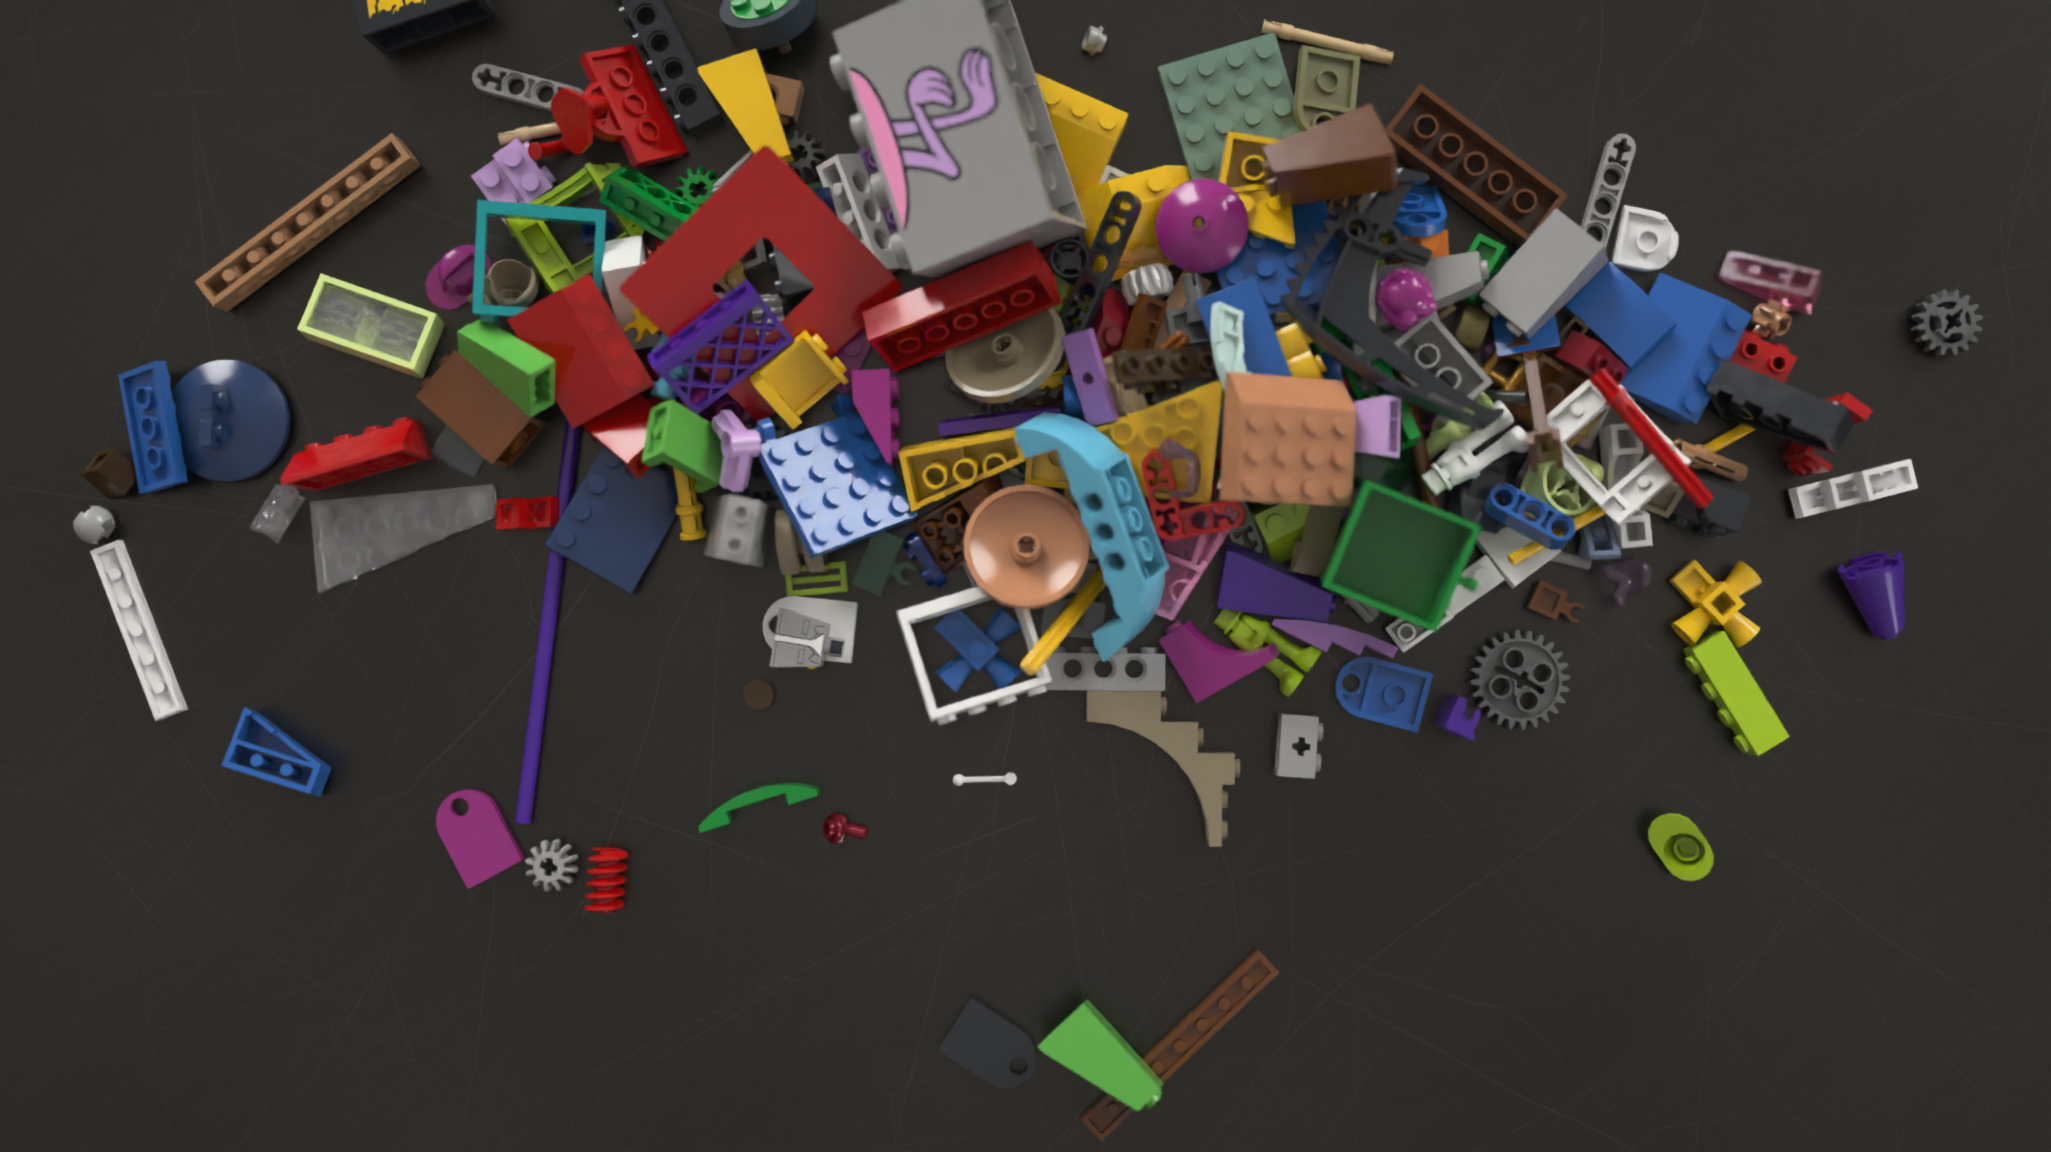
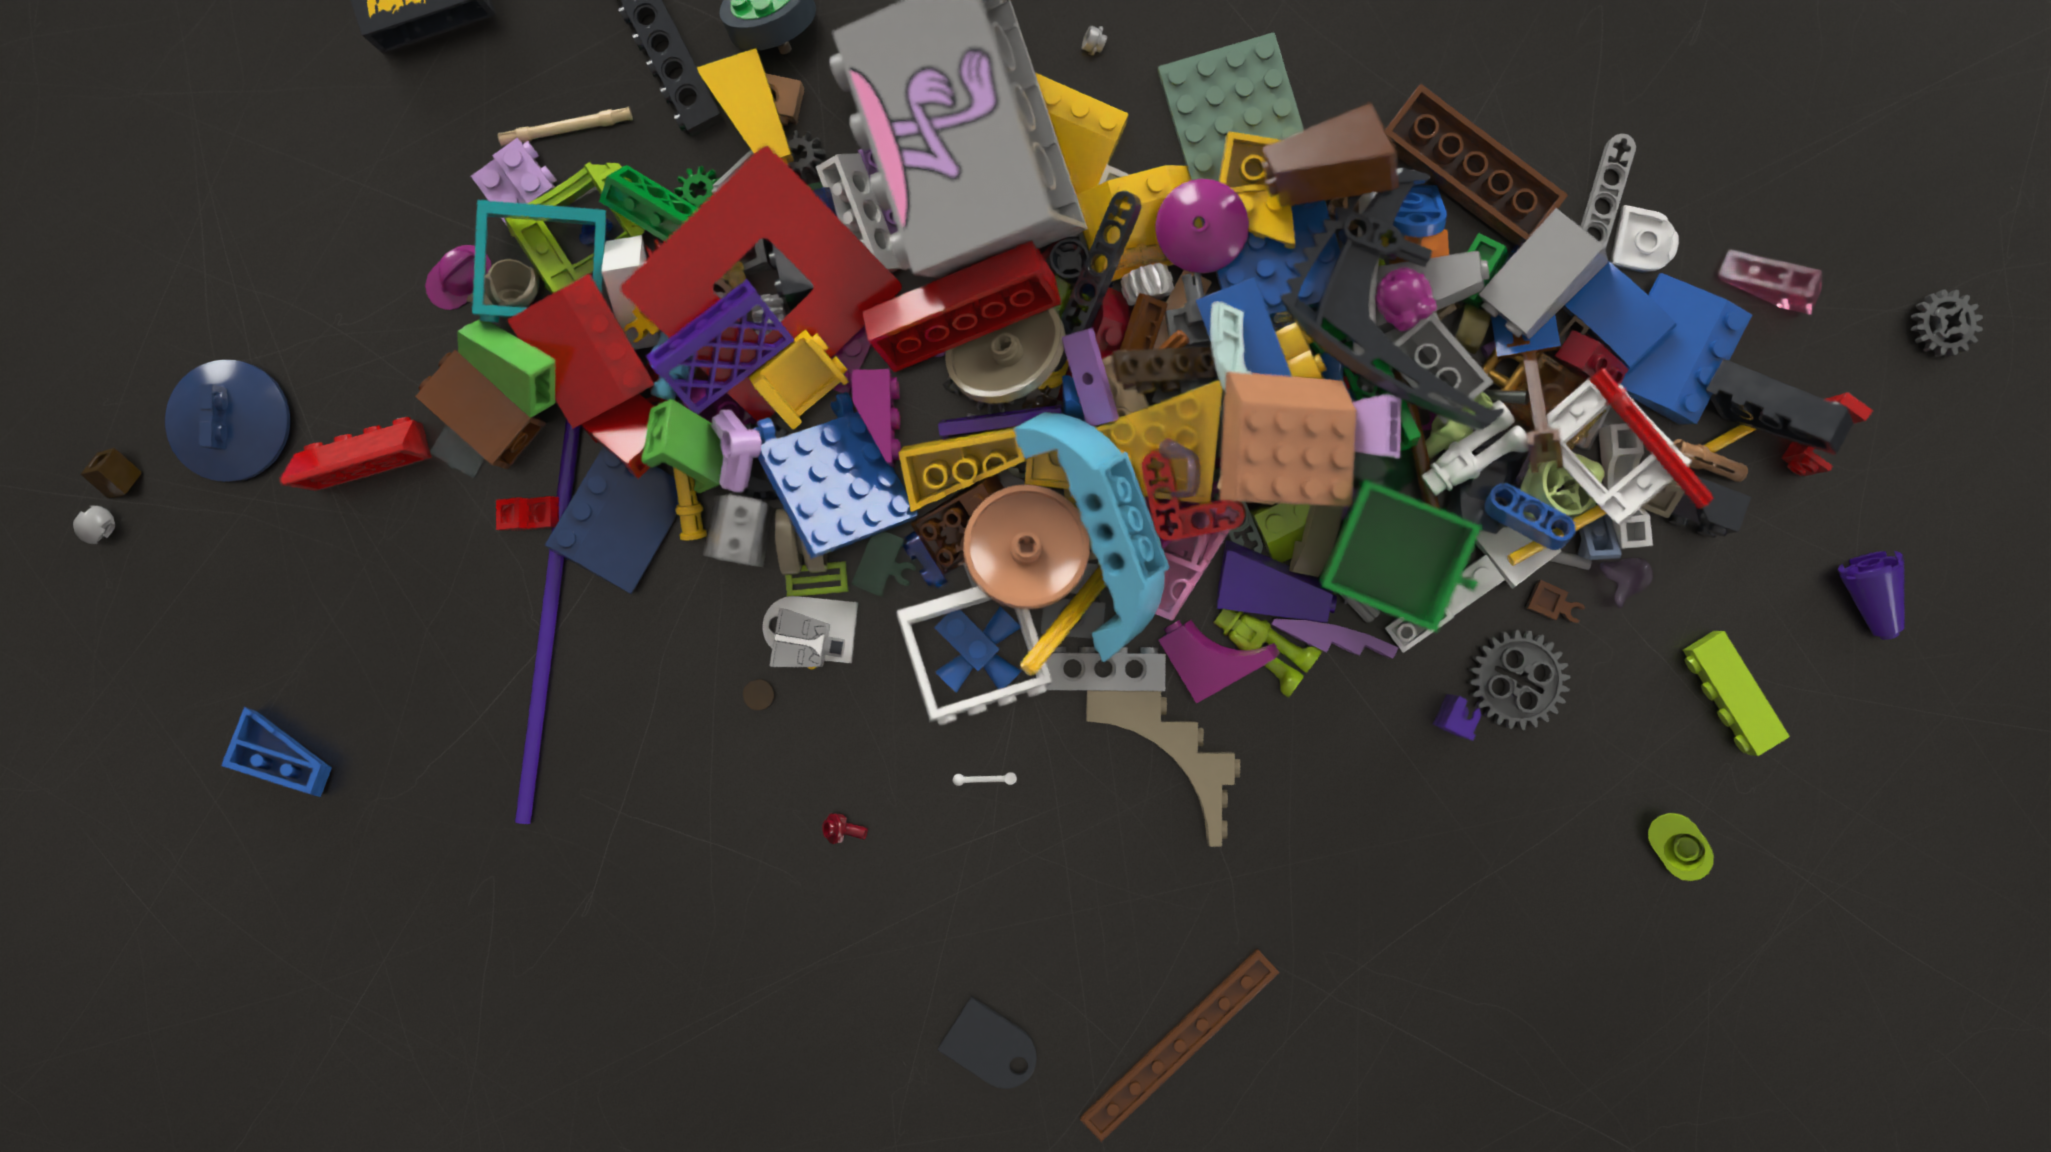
(139, 630): white tile -> none
(152, 427): blue plate -> none
(278, 512): clear hips -> none
(308, 223): medium nougat brick -> none
(371, 326): brick -> none
(379, 529): clear wing -> none
(479, 839): magenta tile -> none
(528, 96): light grey beam -> none
(543, 871): light grey gear -> none
(606, 880): red piece -> none
(628, 108): red plate -> none
(794, 793): green slope -> none
(1103, 1057): bright green slope -> none
(1287, 760): light grey brick -> none
(1324, 85): olive tile -> none
(1366, 51): tan piece -> none
(1385, 692): blue tile -> none
(1715, 602): yellow brick -> none
(1763, 357): red brick -> none
(1771, 319): medium nougat gear -> none
(1853, 488): white slope -> none

